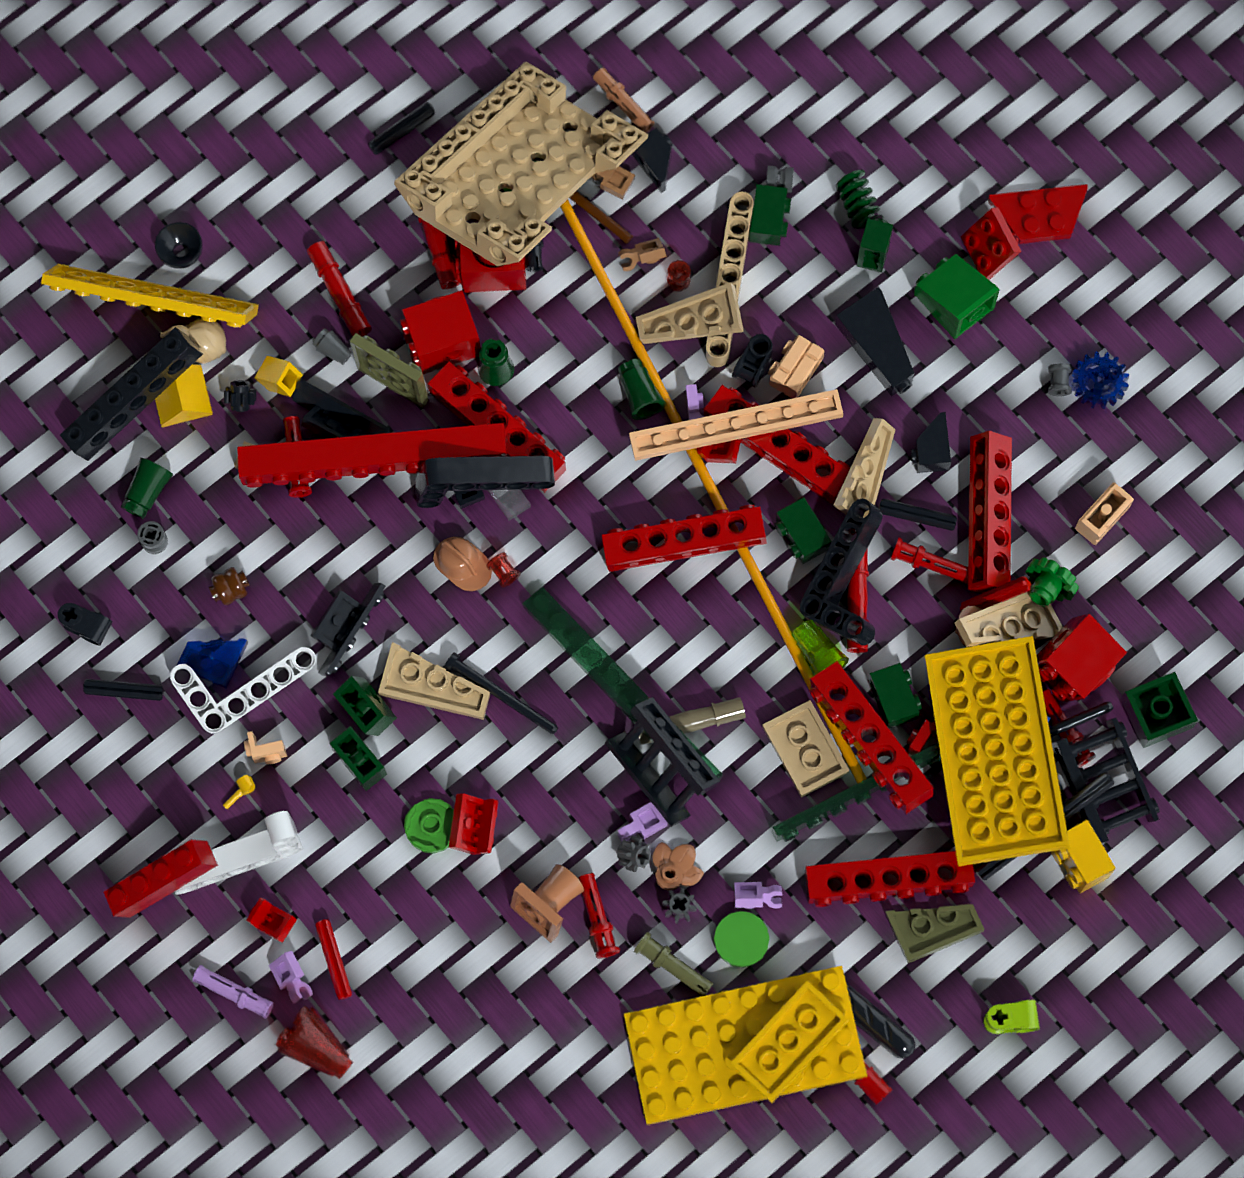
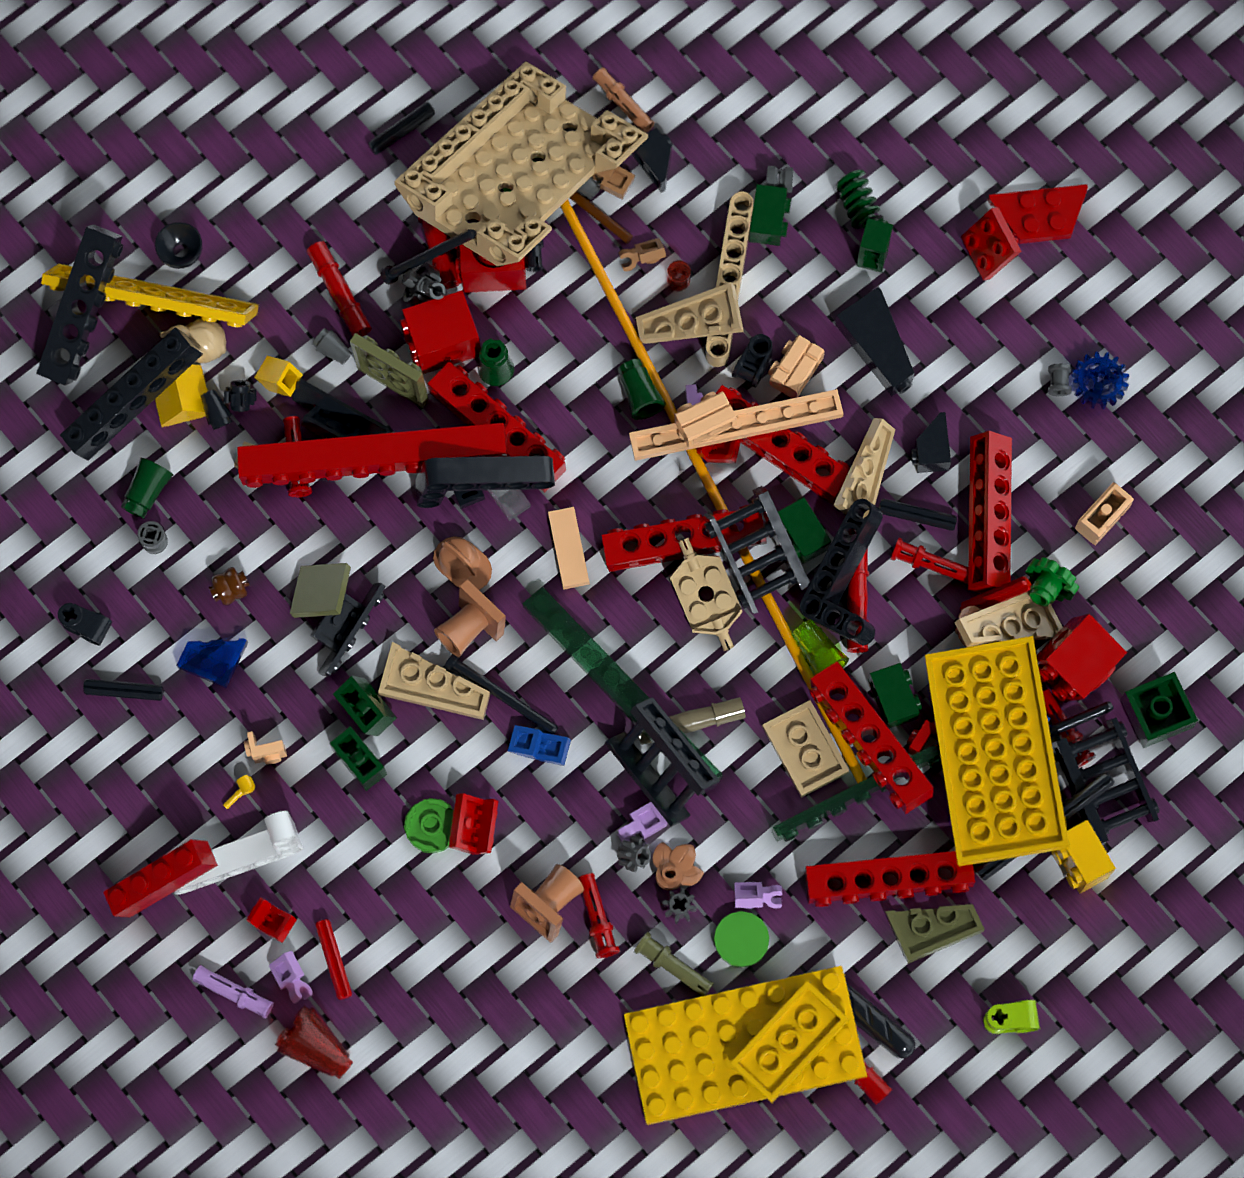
(52, 364): none -> black brick
(215, 410): none -> black cone
(243, 693): white beam -> none
(320, 590): none -> olive tile
(390, 274): none -> black bar
(422, 285): none -> dark grey pin
(475, 615): none -> nougat plant
(505, 578): clear red bush -> none
(539, 745): none -> blue slope
(568, 548): none -> light nougat tile
(705, 418): none -> light nougat brick
(706, 616): none -> tan plate
(783, 551): none -> black fence
(956, 294): green slope -> none

